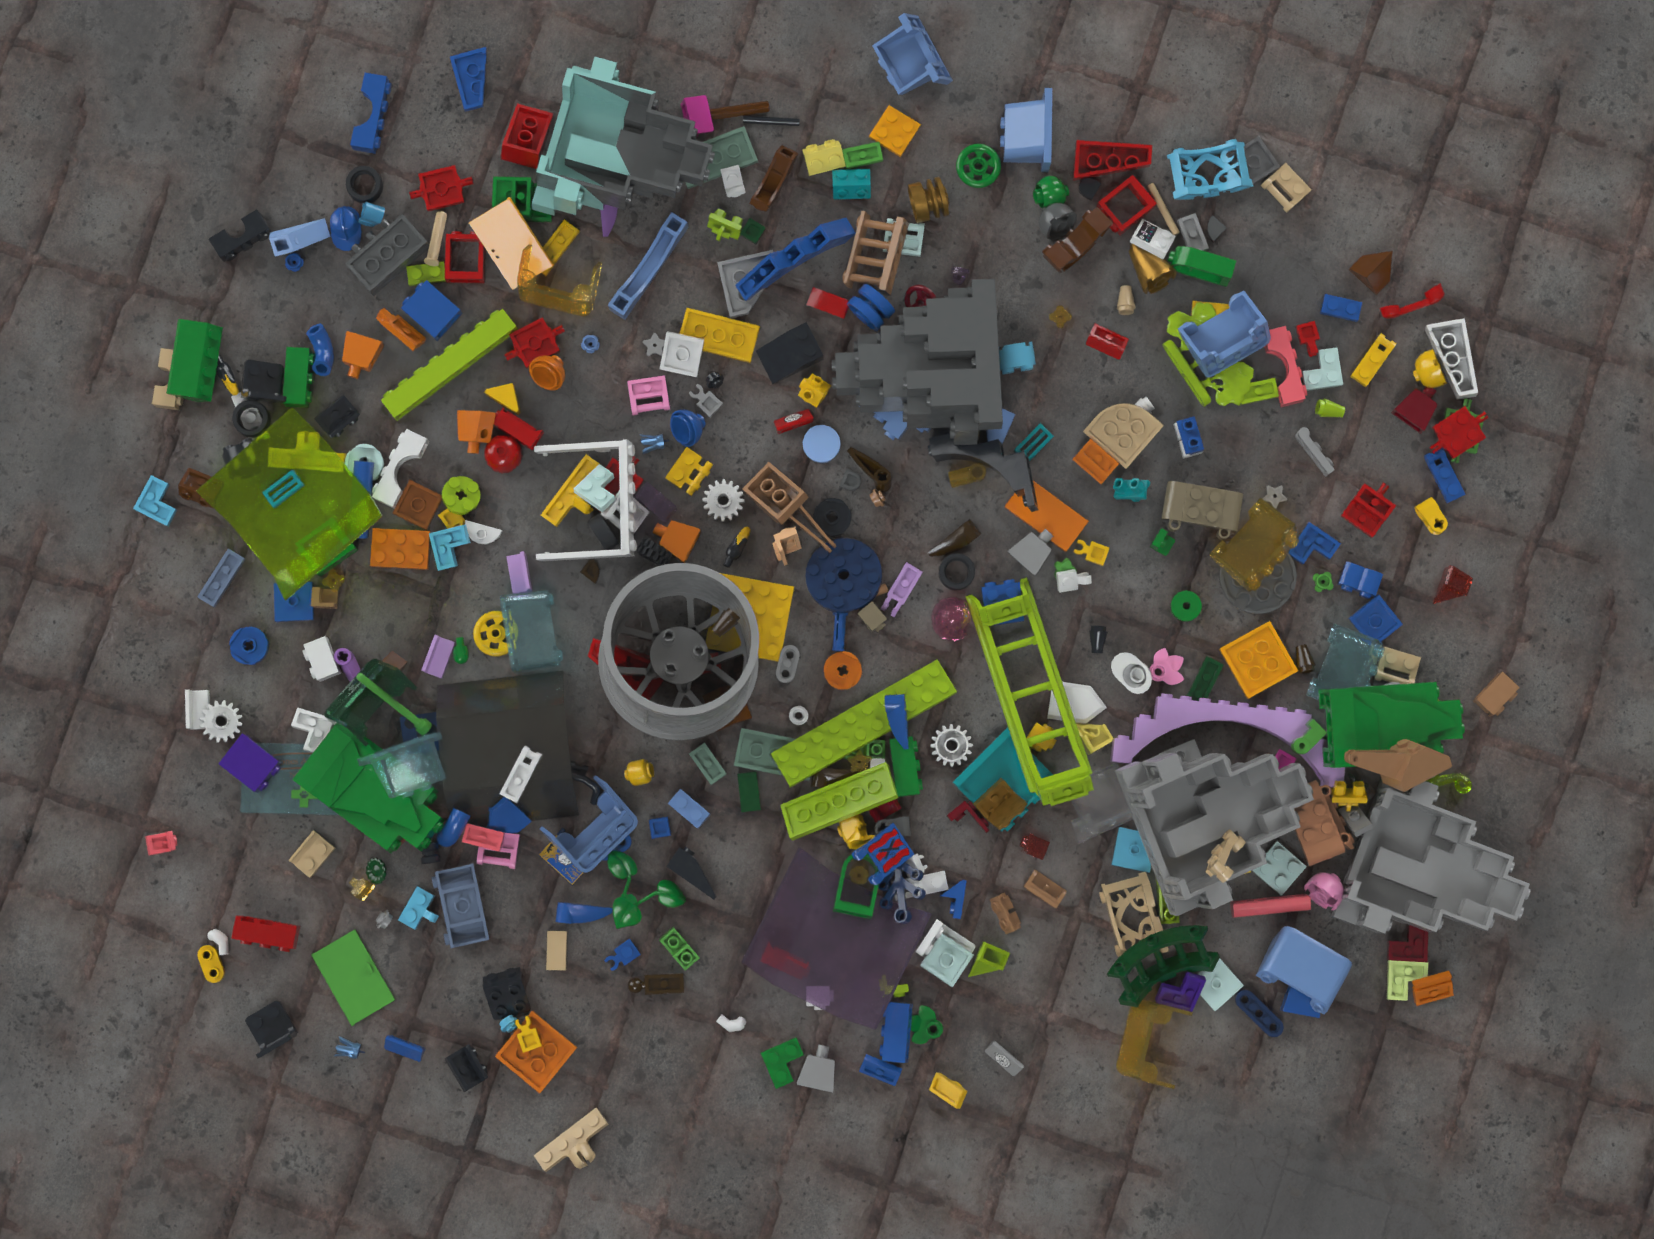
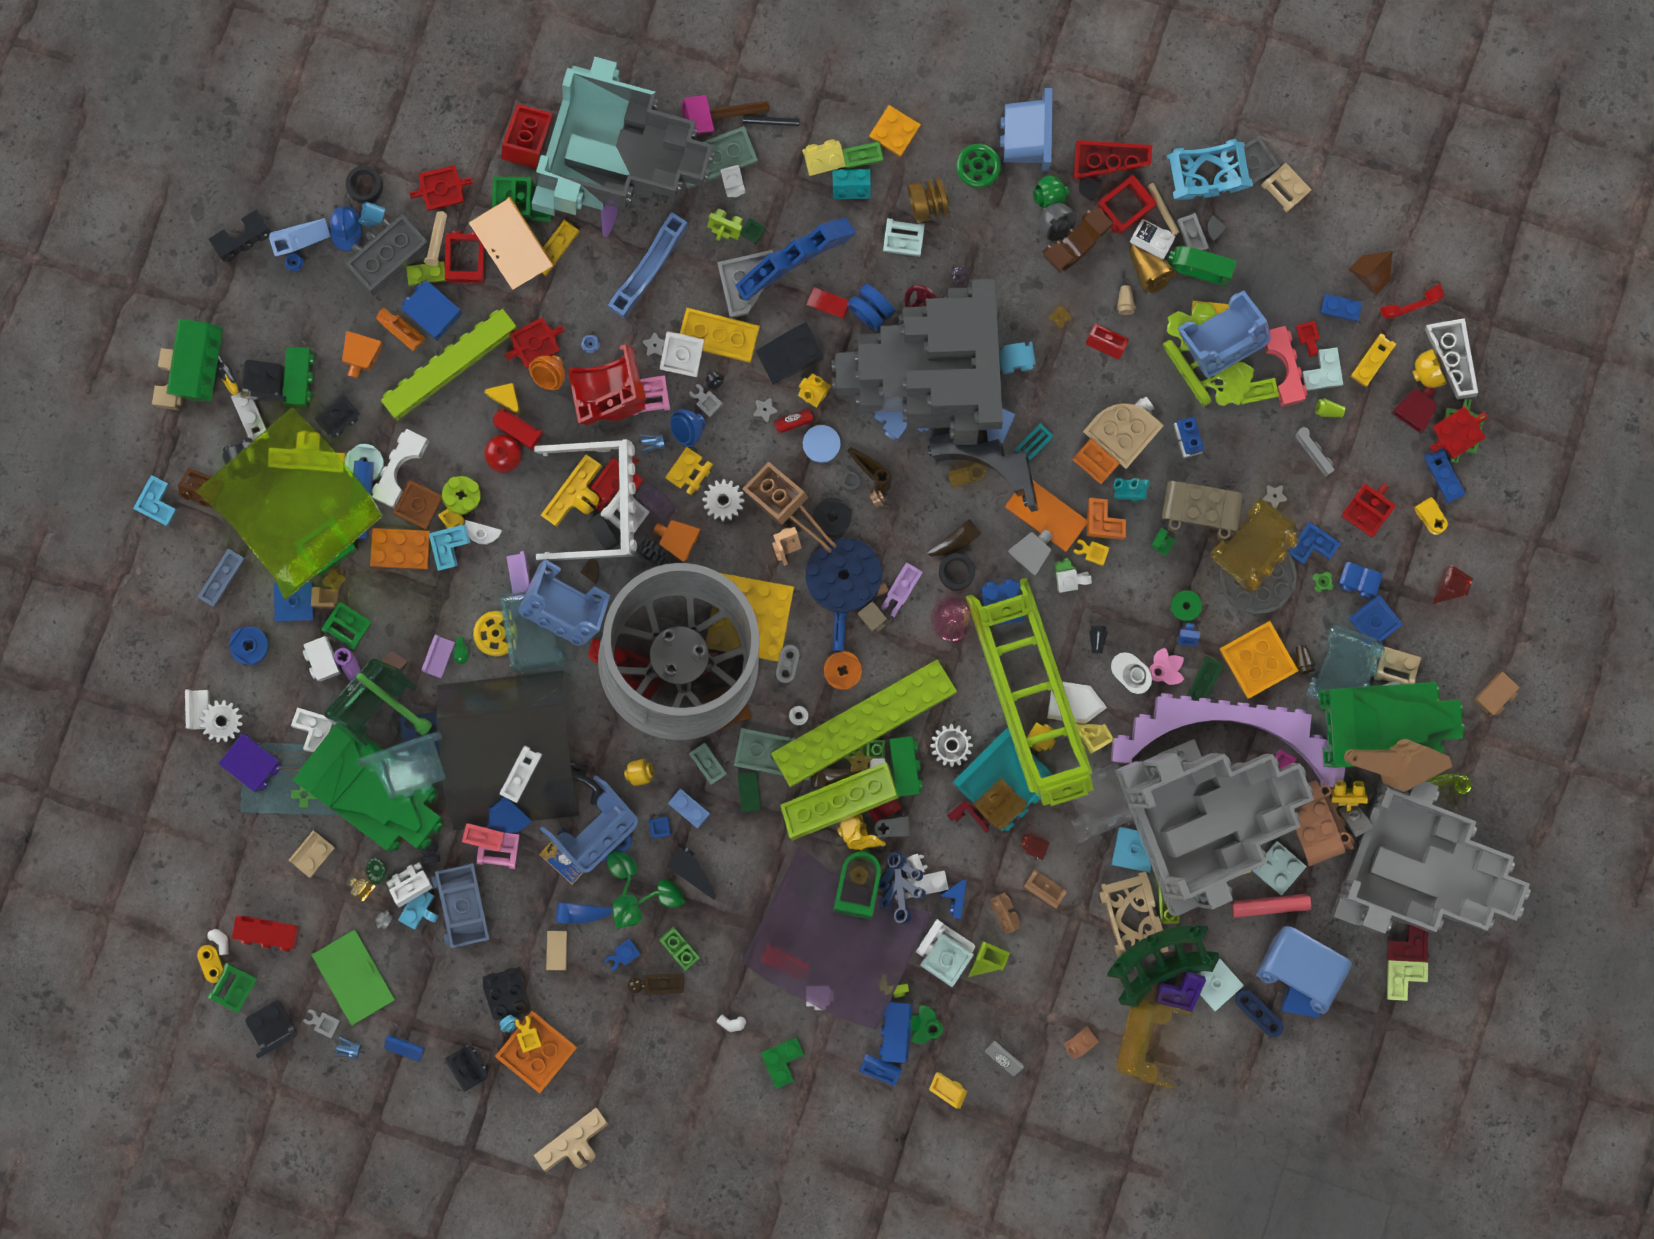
(161, 843): coral bracket -> none
(238, 990): none -> green plate
(251, 404): black tyre -> none
(292, 473): teal tile -> none
(323, 350): blue cylinder -> none
(324, 1024): none -> light grey plate
(350, 620): none -> green plate
(366, 136): blue arch -> none
(411, 887): none -> white plate
(453, 828): blue cylinder -> none
(470, 77): blue wing -> none
(475, 428): orange torso -> none
(563, 608): none -> medium blue windscreen
(576, 303): clear yellow windscreen -> none
(592, 488): light aqua plate -> none
(608, 390): none -> red piece
(725, 622): dark brown cone -> none
(736, 547): black piece -> none
(764, 414): none -> light grey plate
(773, 181): reddish brown arch -> none
(818, 1070): light grey torso -> none
(886, 851): flag -> none
(889, 264): medium nougat fence -> none
(897, 716): blue piece -> none
(910, 56): medium blue windscreen -> none
(1081, 1043): none -> nougat bracket
(1099, 524): none -> orange plate
(1188, 636): none -> blue tile
(1220, 854): tan plate -> none
(1309, 738): bright green leg -> none
(1325, 890): bright pink cylinder -> none
(1432, 988): orange plate -> none

